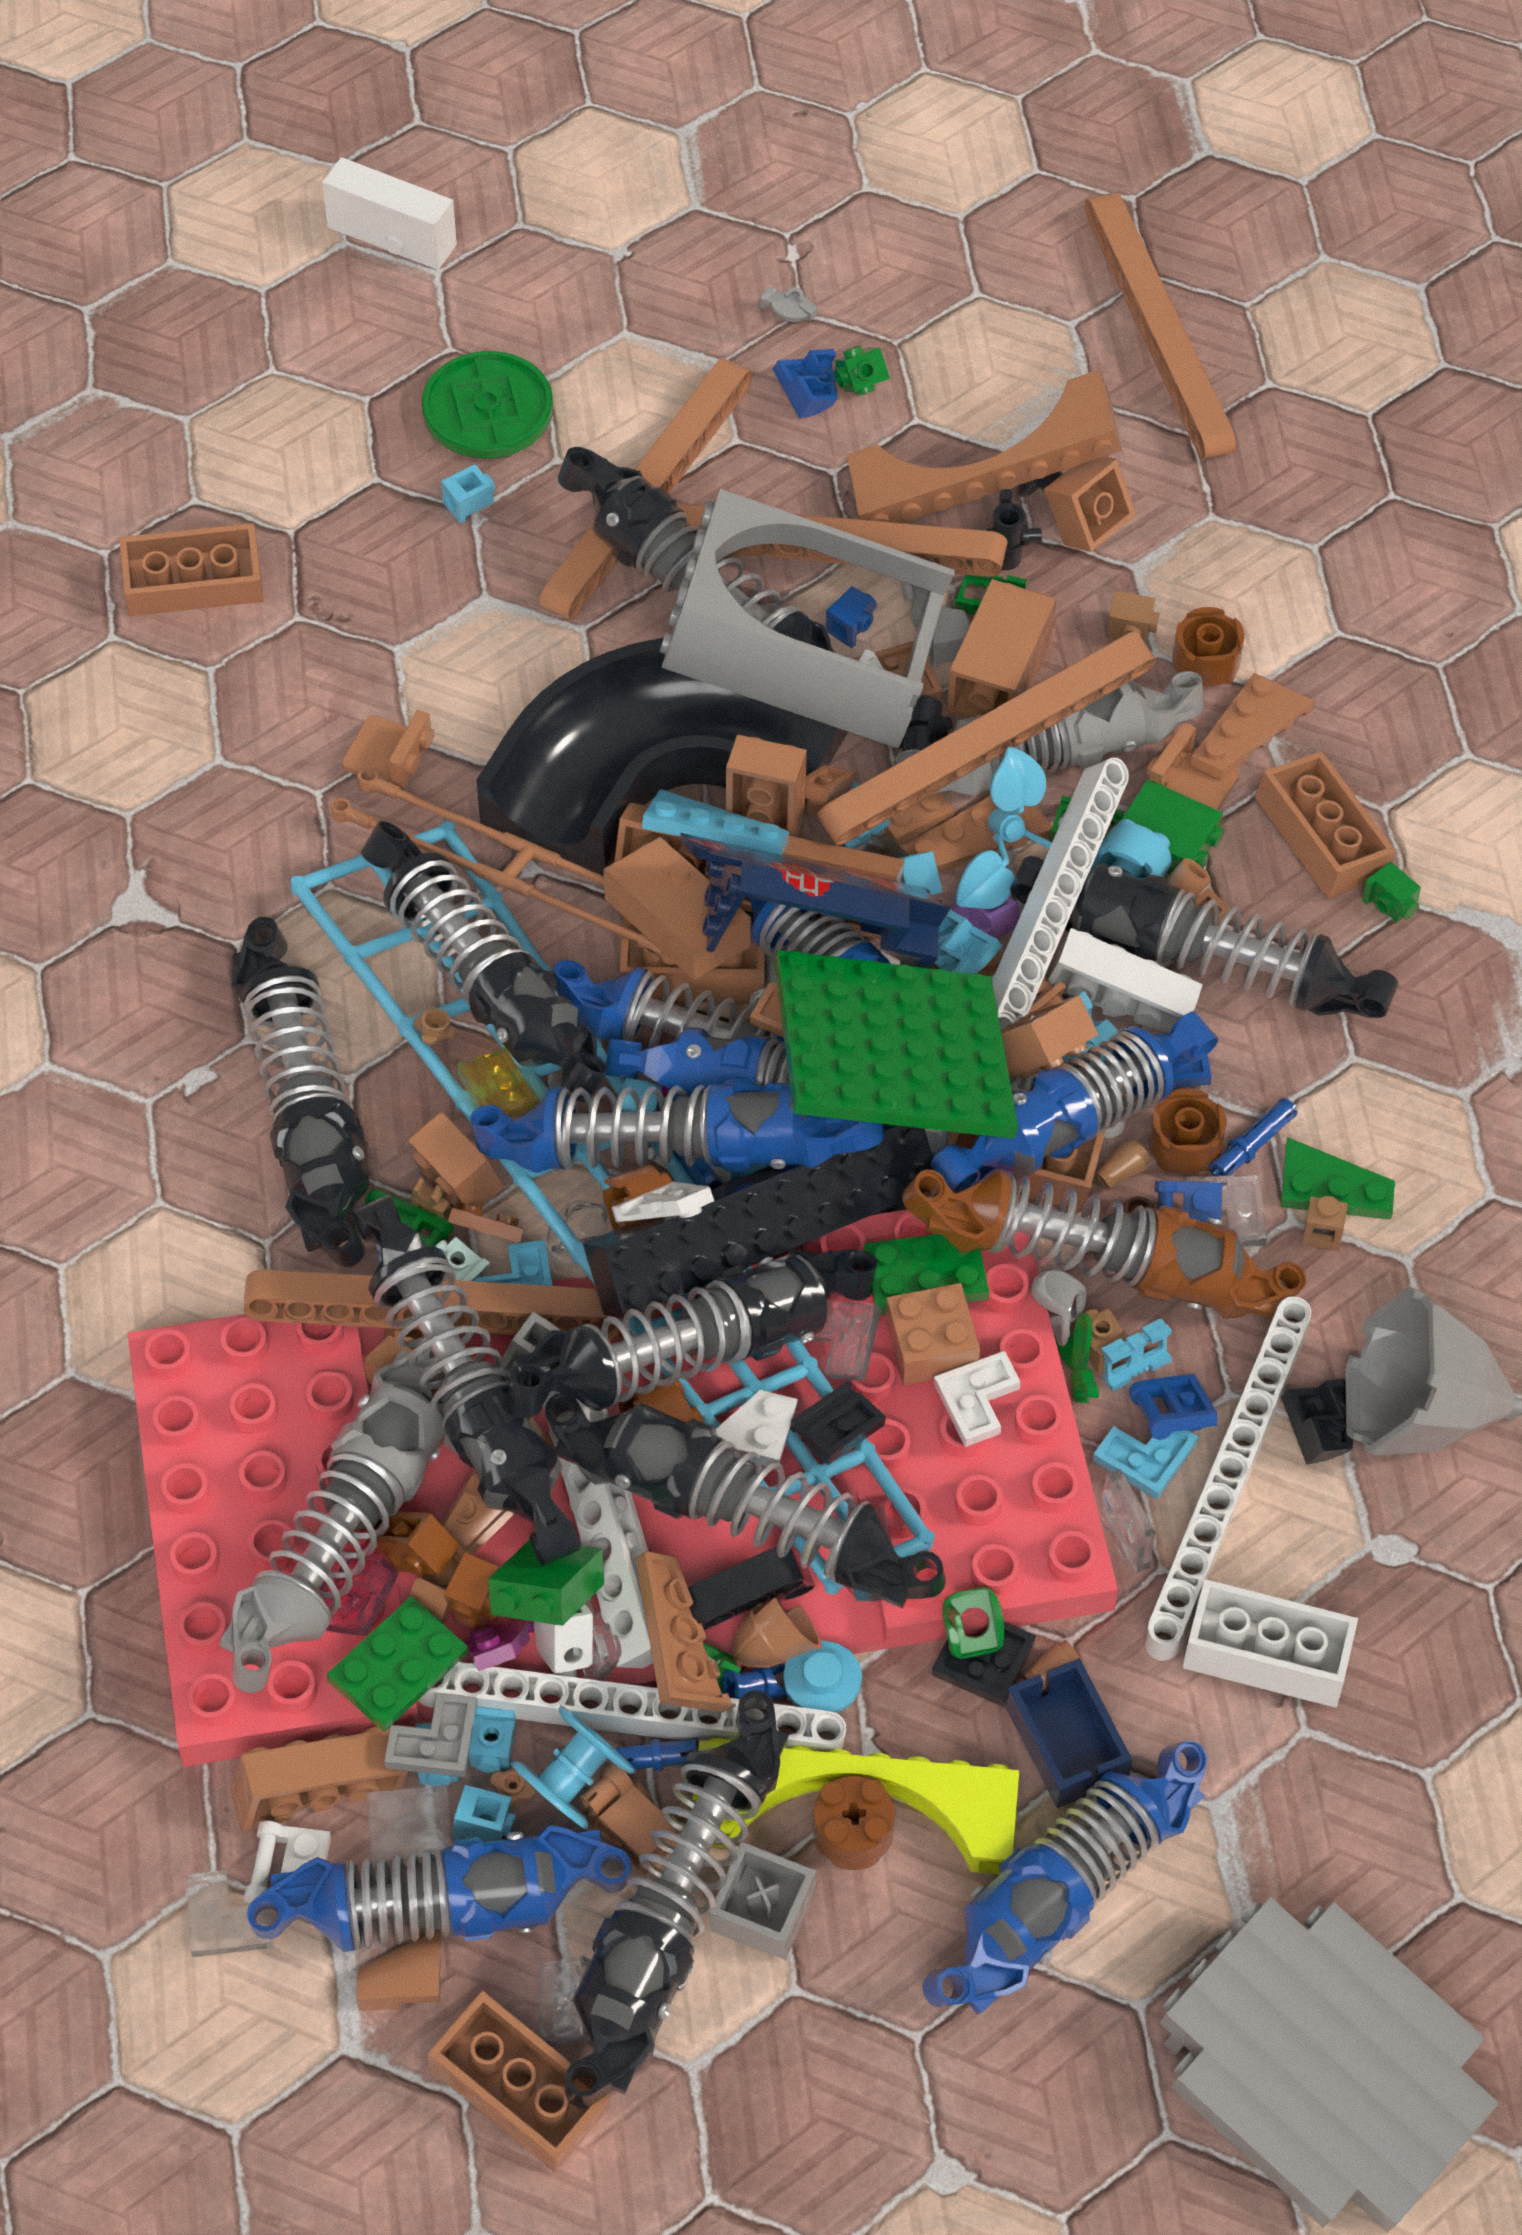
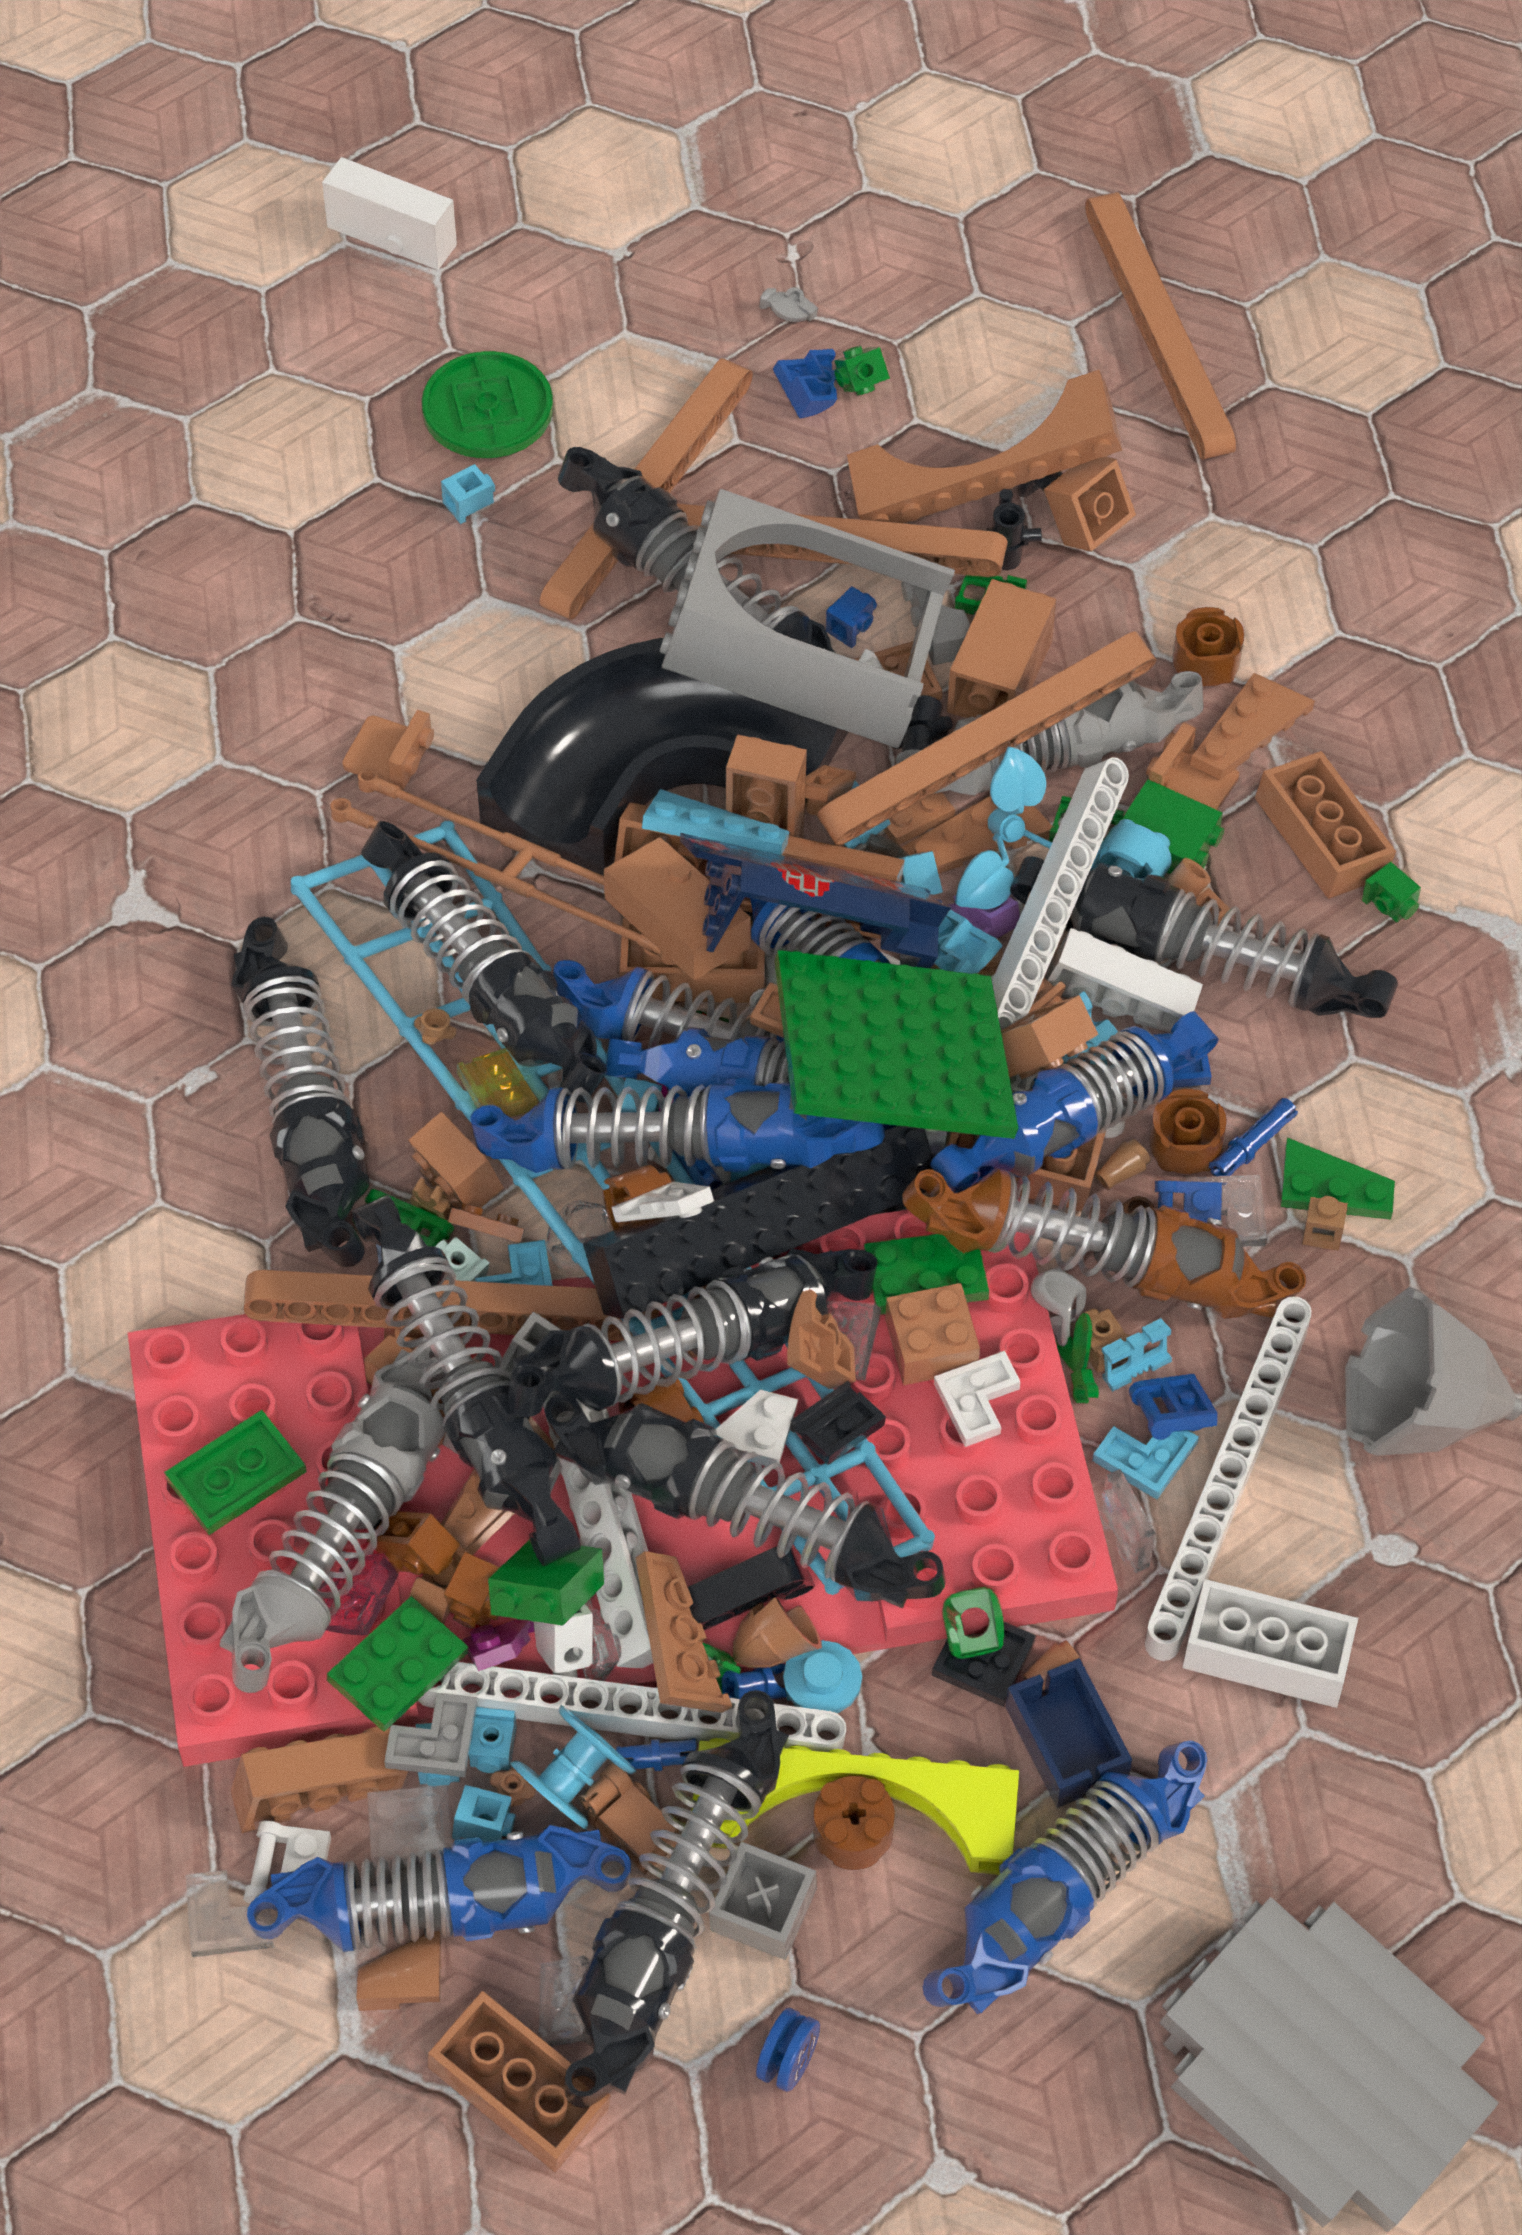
(191, 569): nougat brick -> none
(235, 1472): none -> green plate
(788, 2049): none -> blue head
(819, 1346): none -> nougat slope
(1131, 614): medium nougat brick -> none
(1319, 1420): black slope -> none

